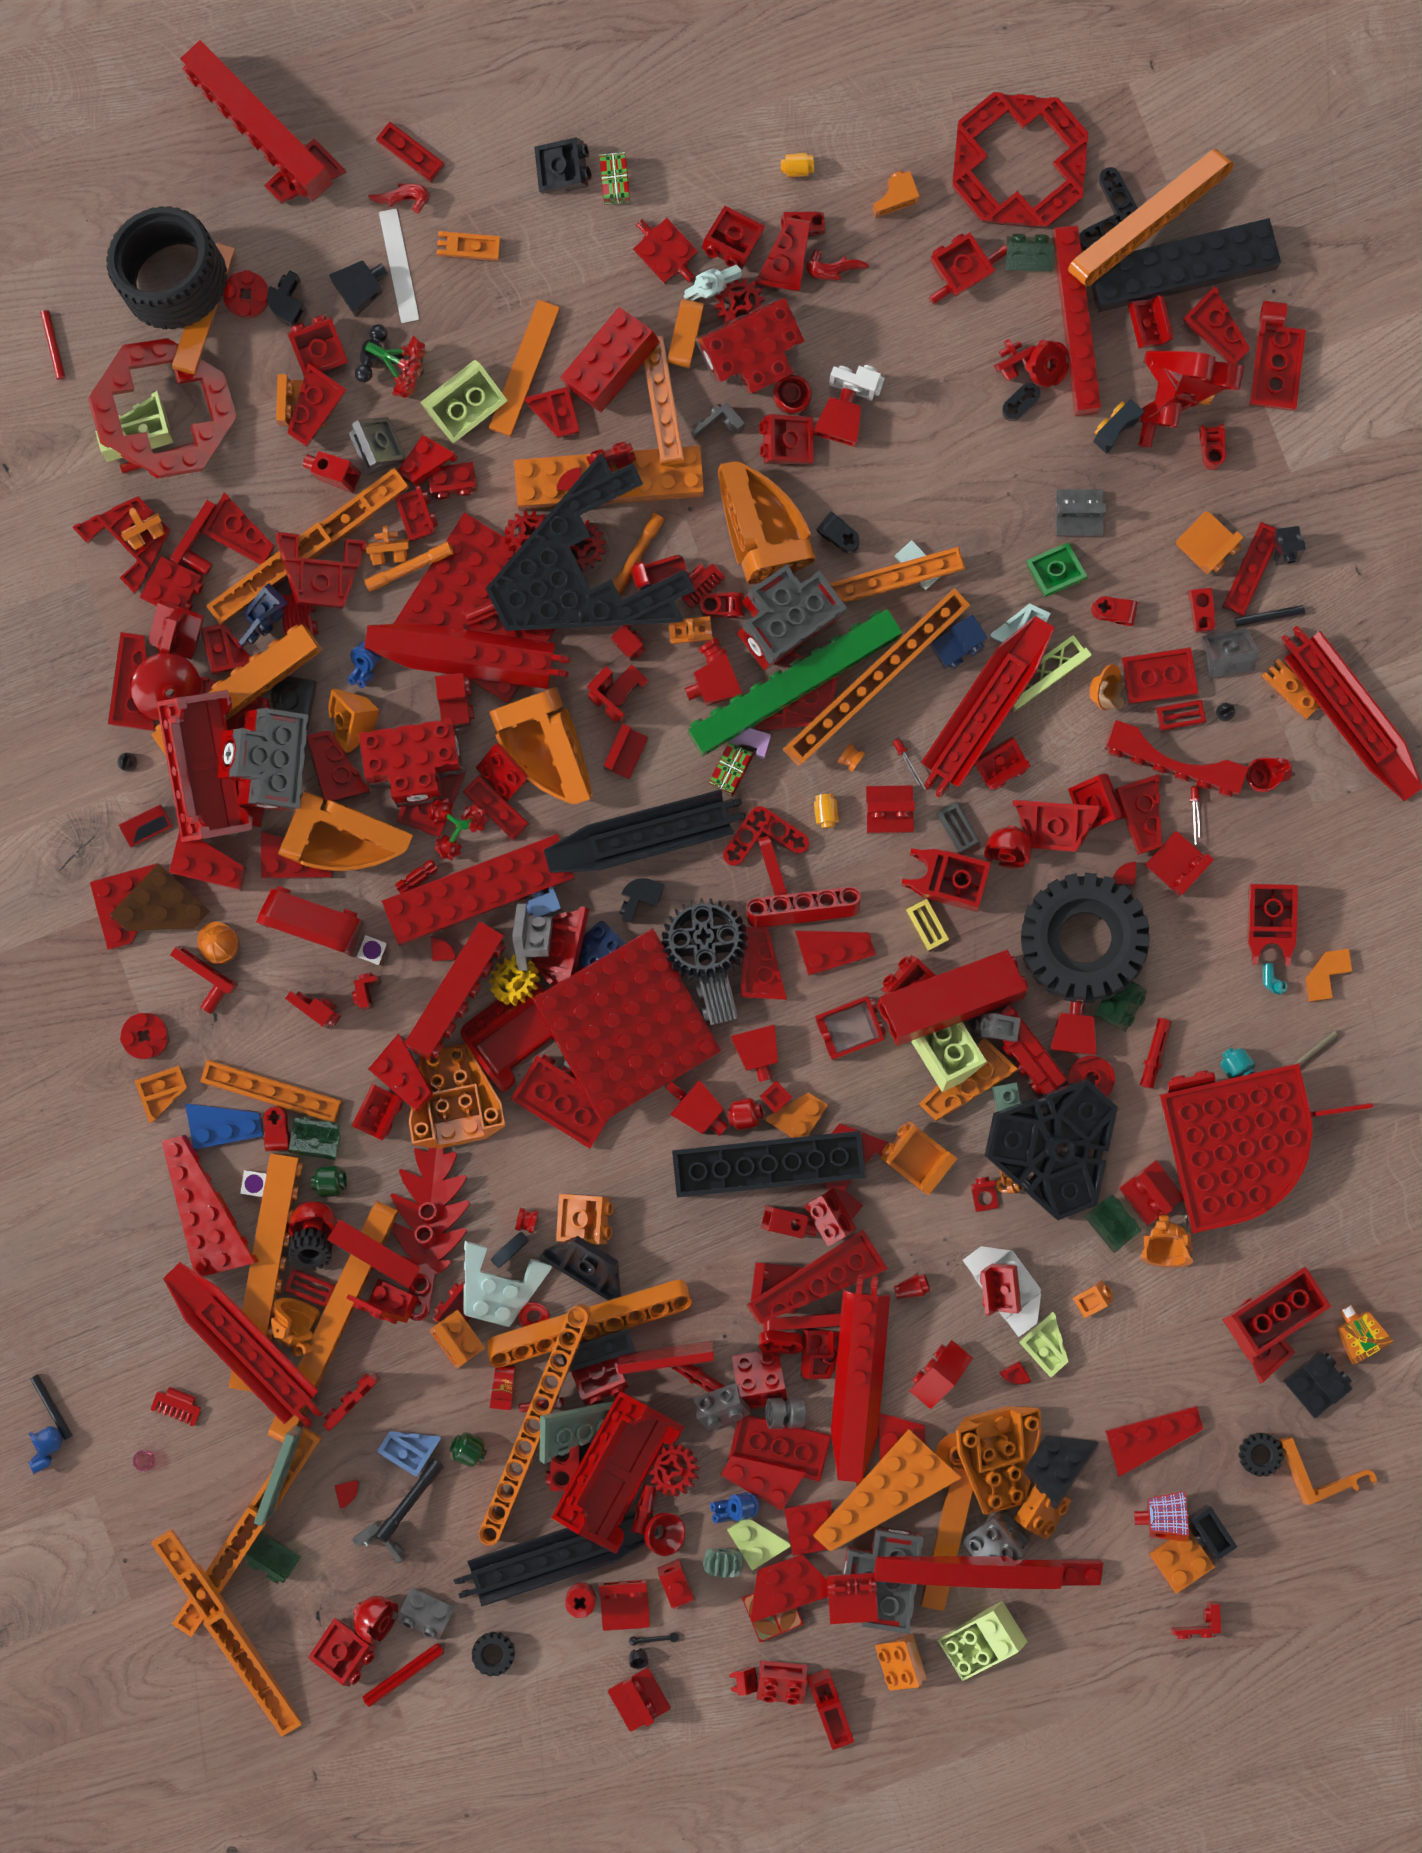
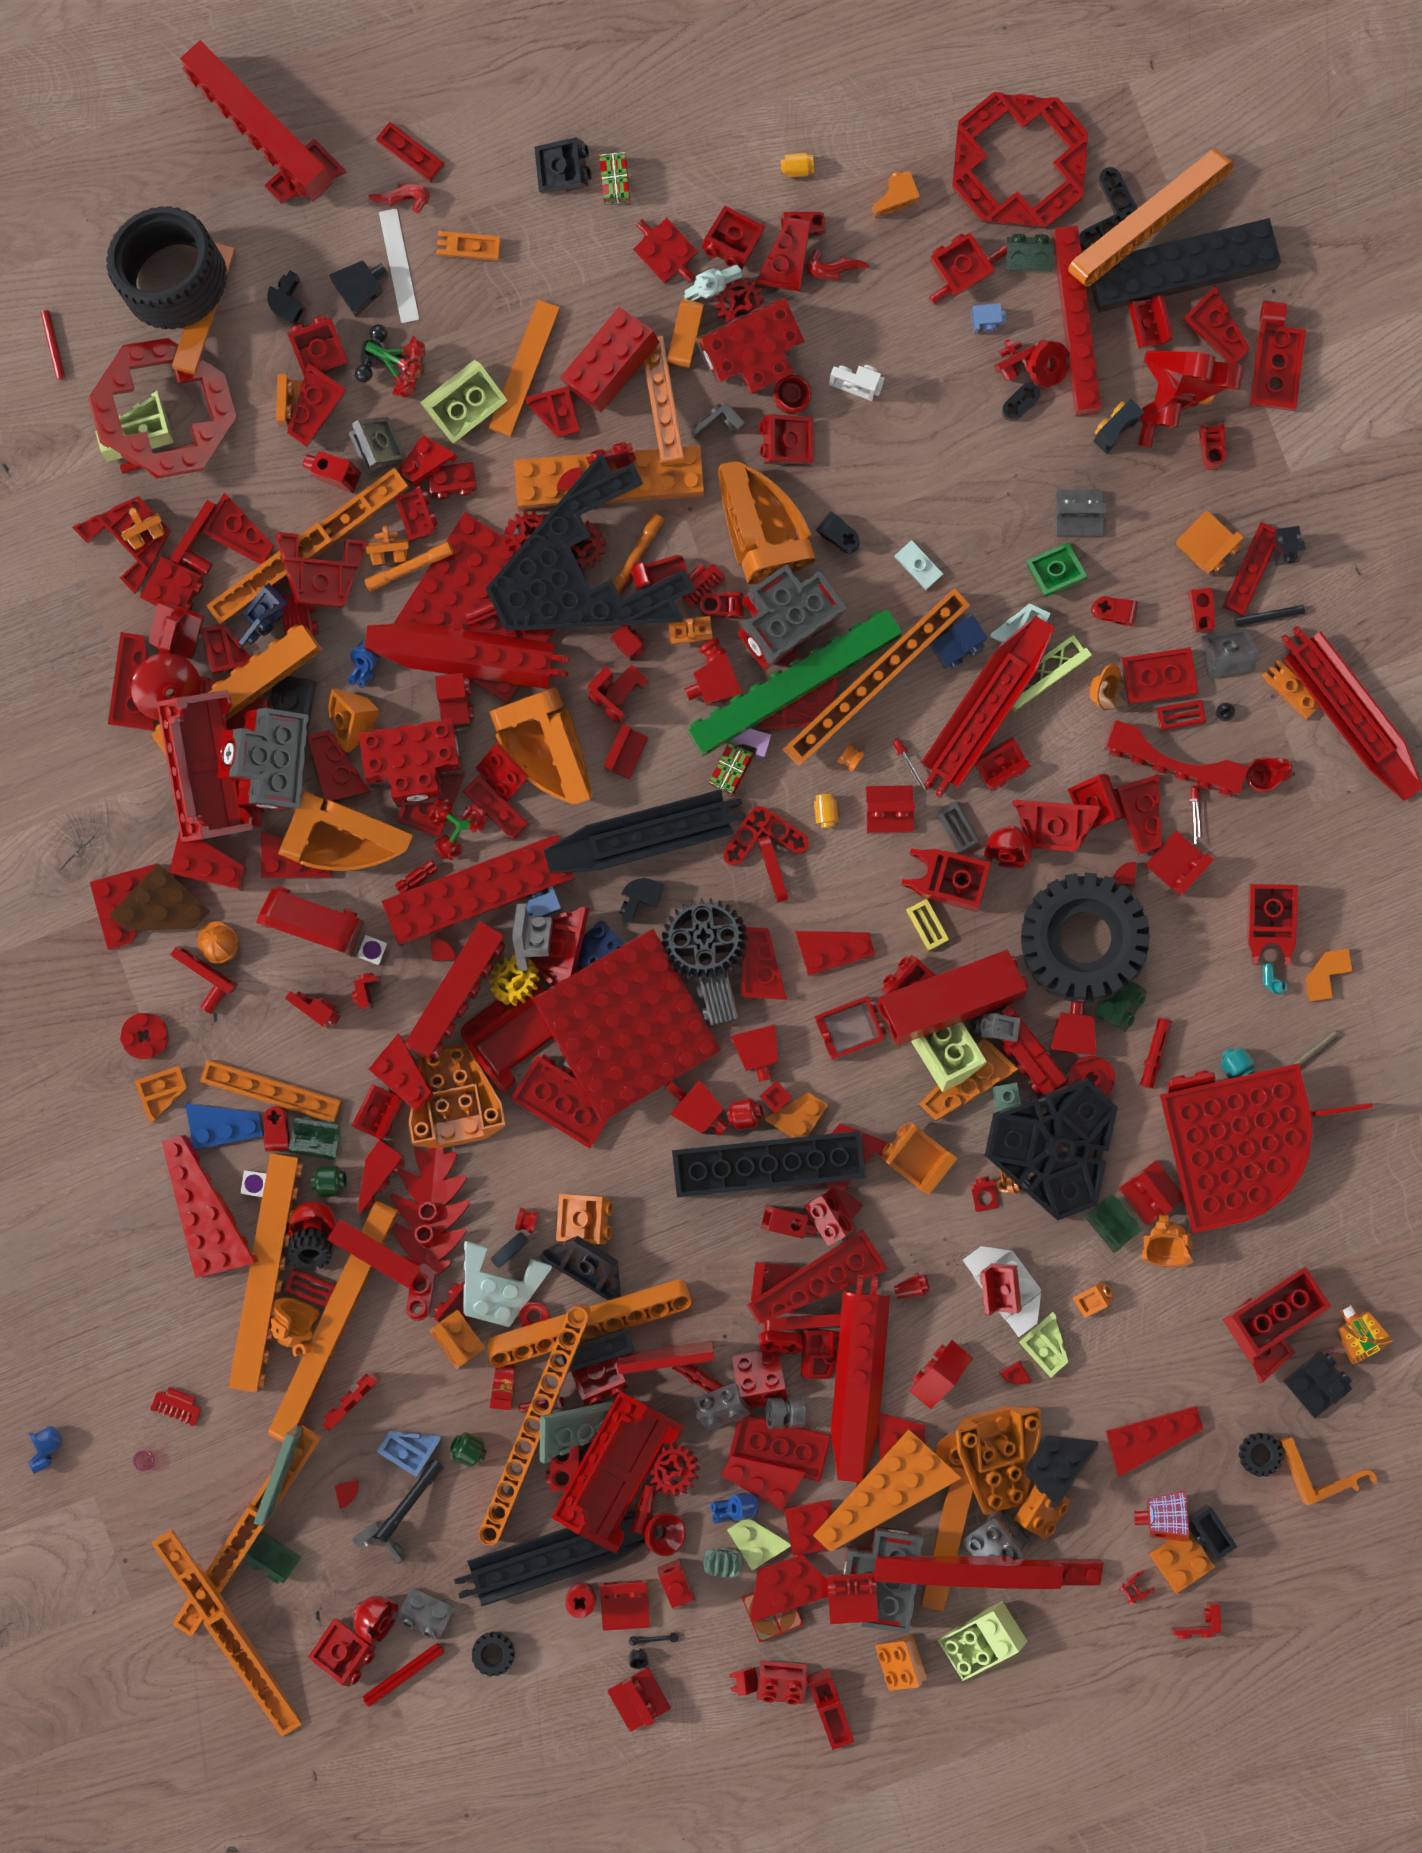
(51, 1407): black bar -> none
(131, 763): black hinge -> none
(145, 825): red slope -> none
(241, 1345): red hinge -> none
(246, 281): red plate -> none
(378, 1167): none -> red slope
(387, 1303): red bracket -> none
(813, 900): red beam -> none
(840, 419): red torso -> none
(899, 575): orange tile -> none
(987, 317): none -> medium blue brick
(1131, 1581): none -> red piece

